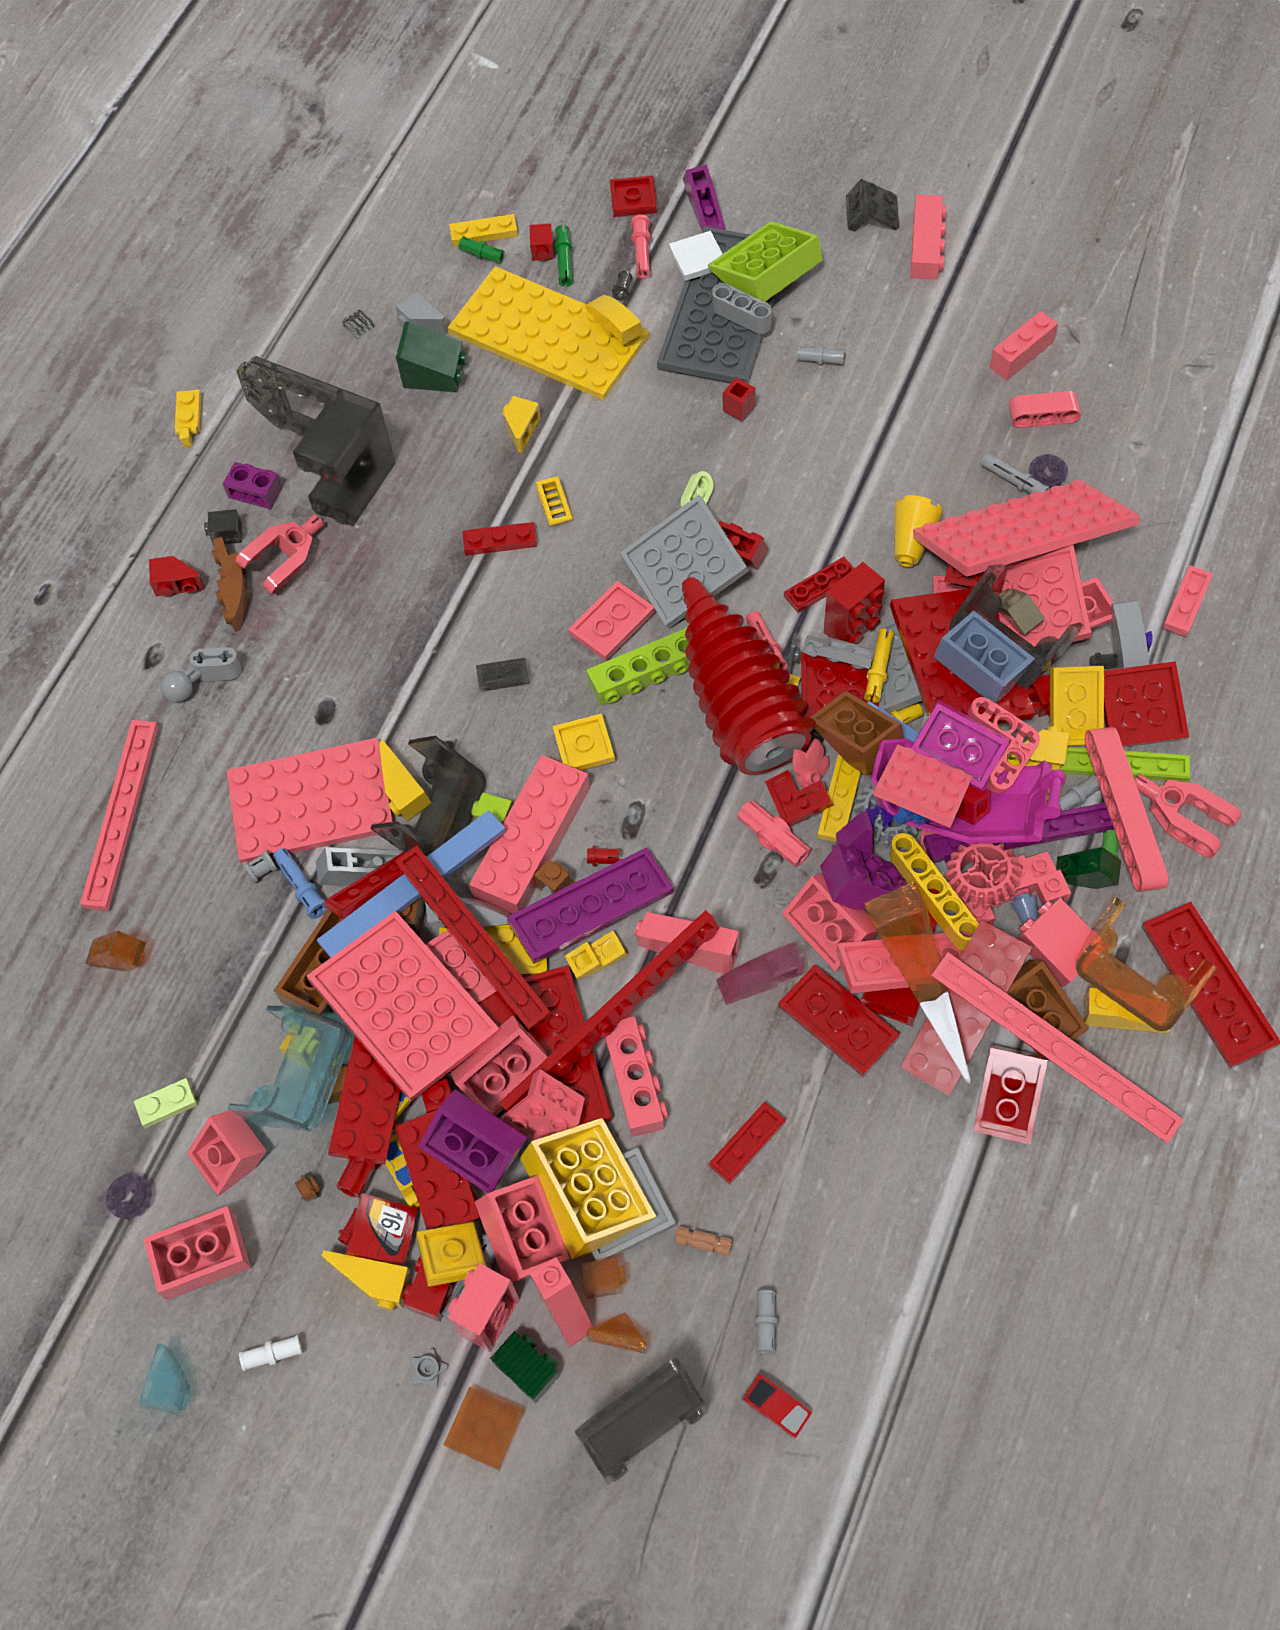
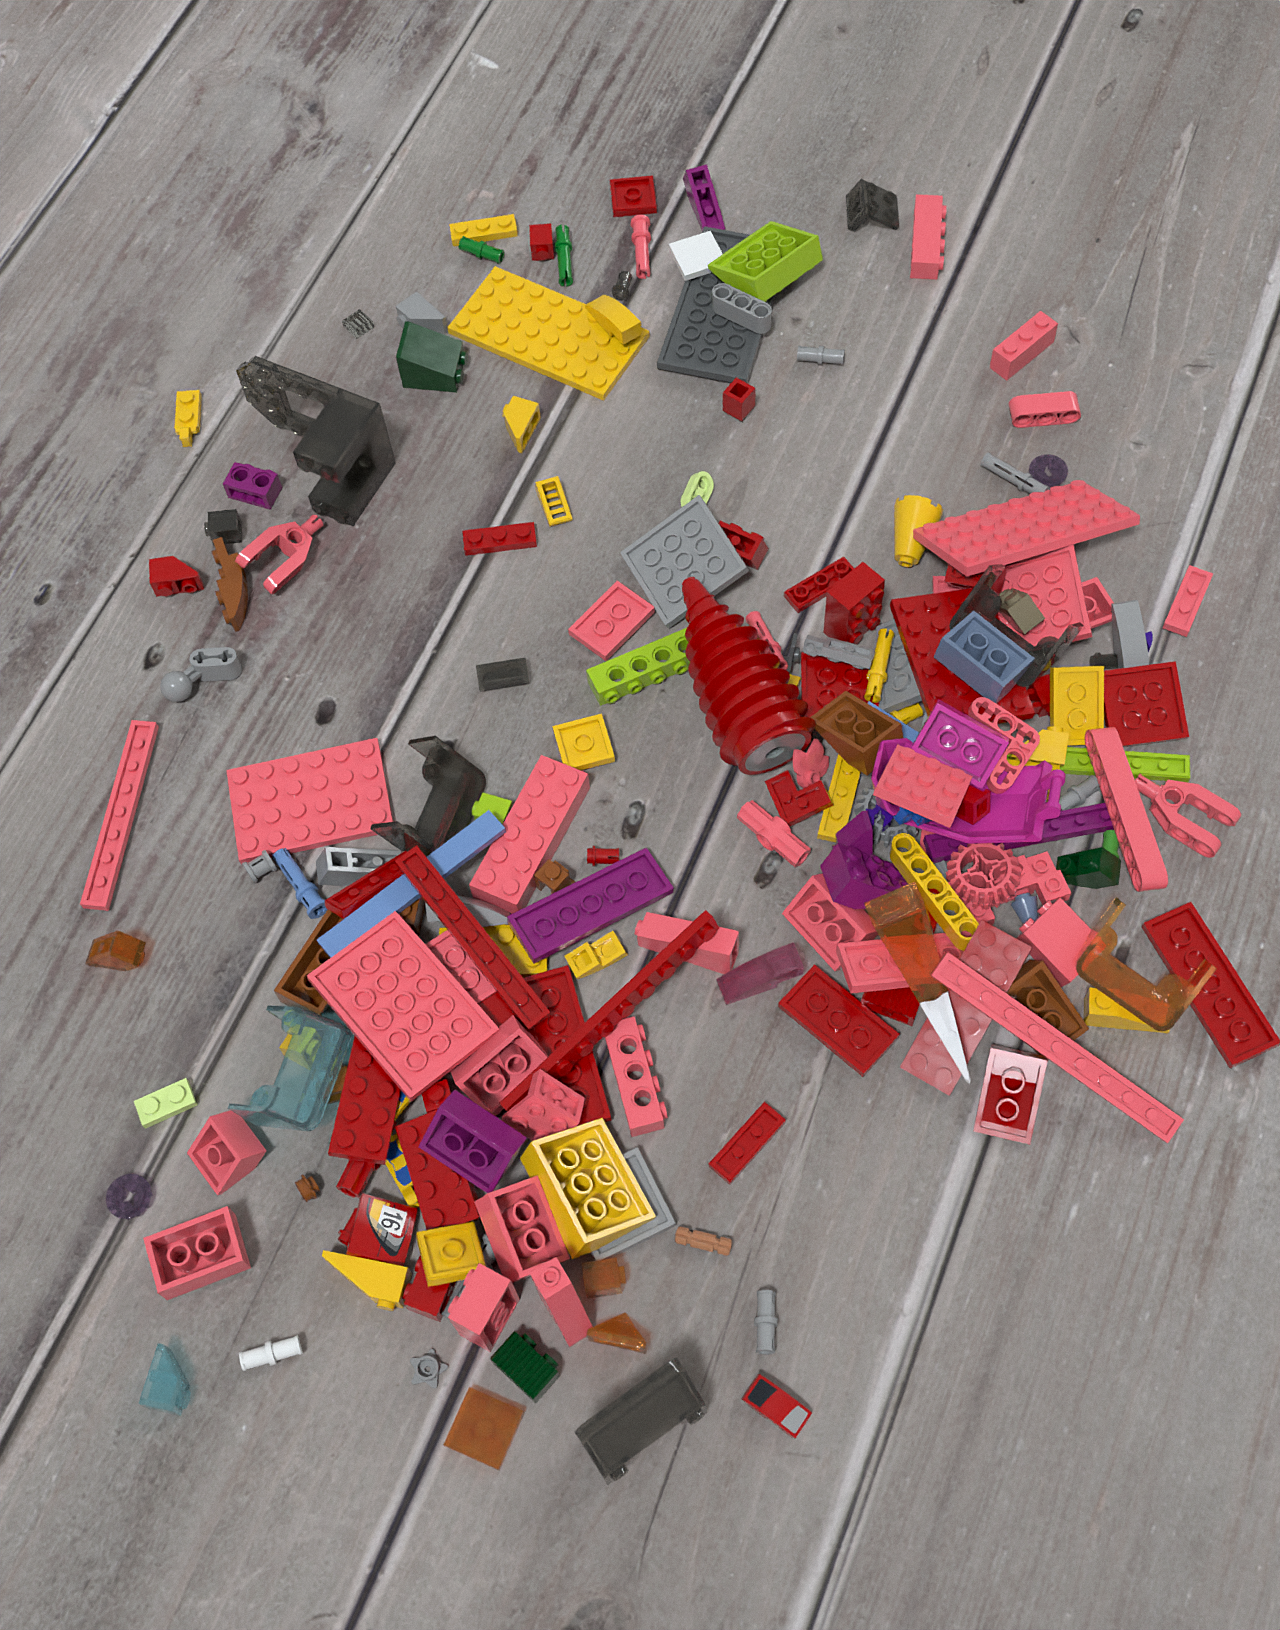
(401, 788): yellow slope -> none

